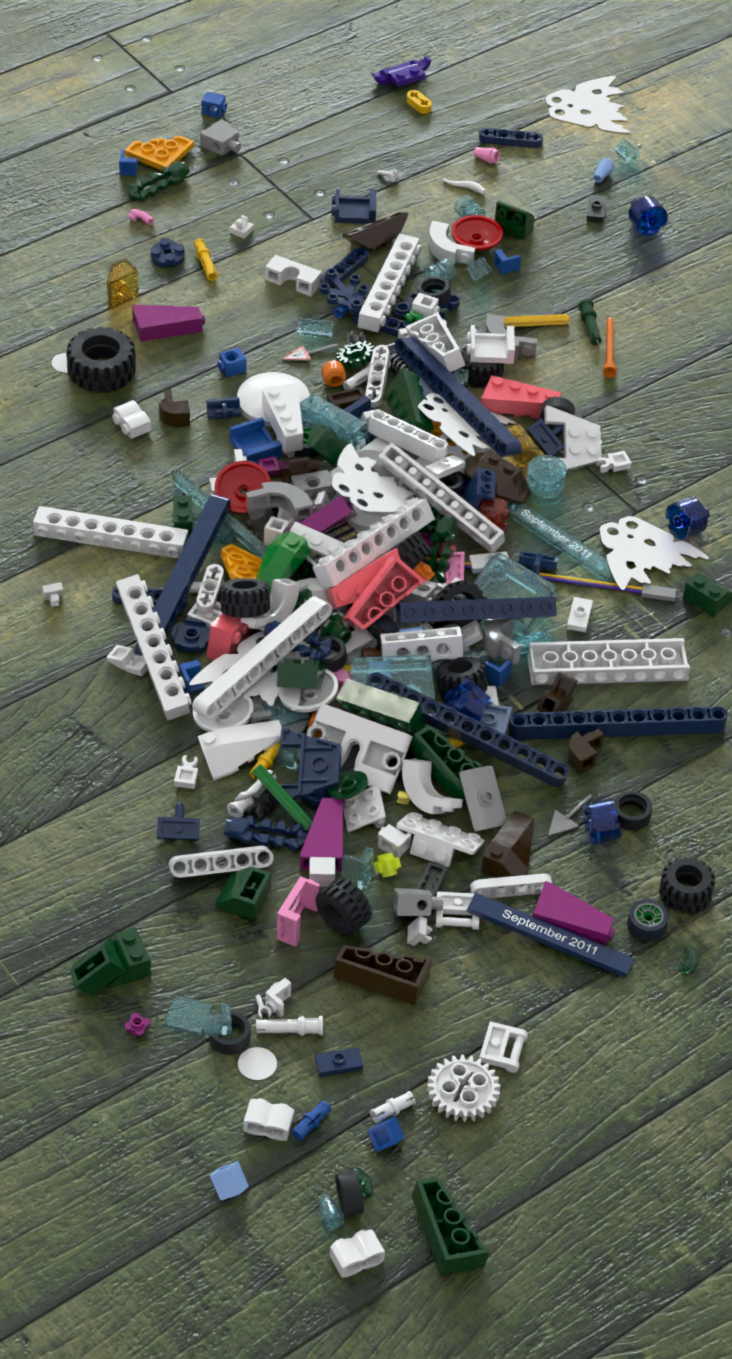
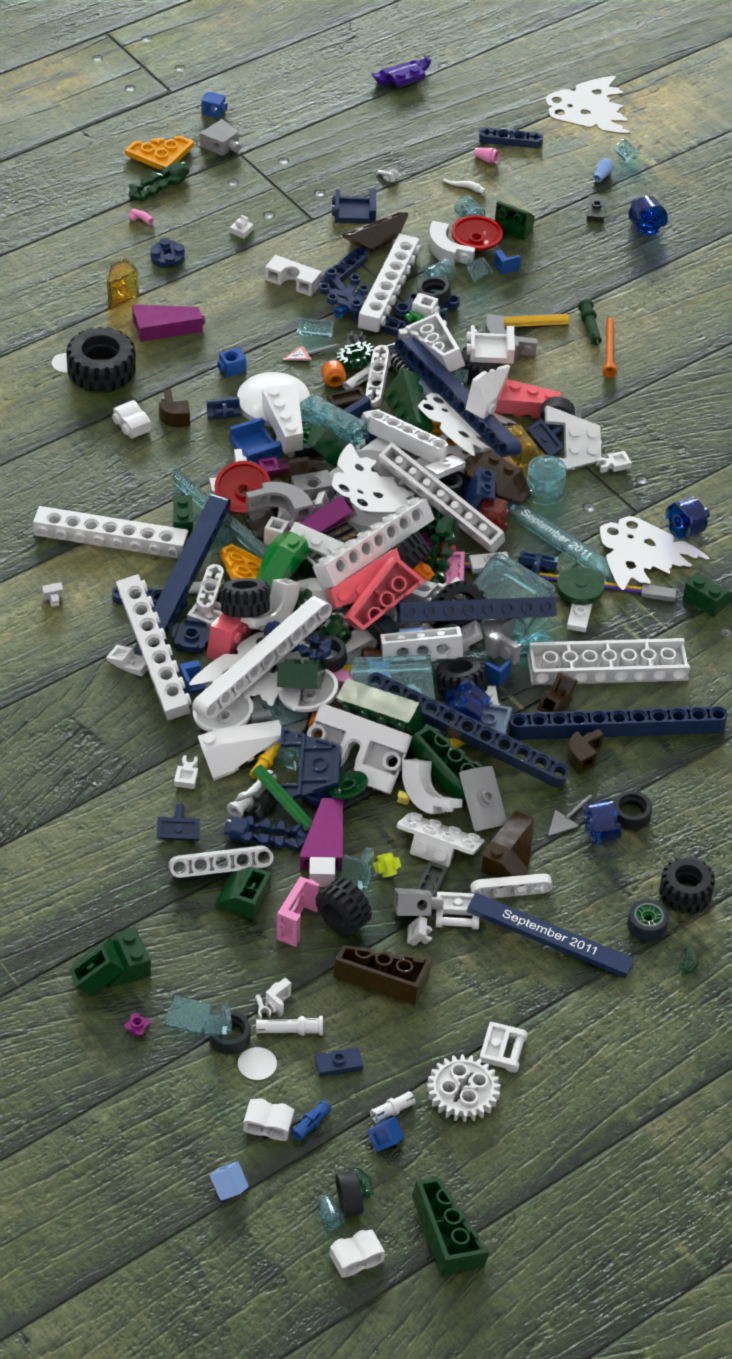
(128, 166): blue panel -> none
(203, 255): yellow pin -> none
(364, 809): white hinge -> none
(393, 840): white brick -> none
(419, 102): yellow beam -> none
(486, 391): none -> white wedge
(573, 914): magenta slope -> none
(580, 585): none -> dark green wheel

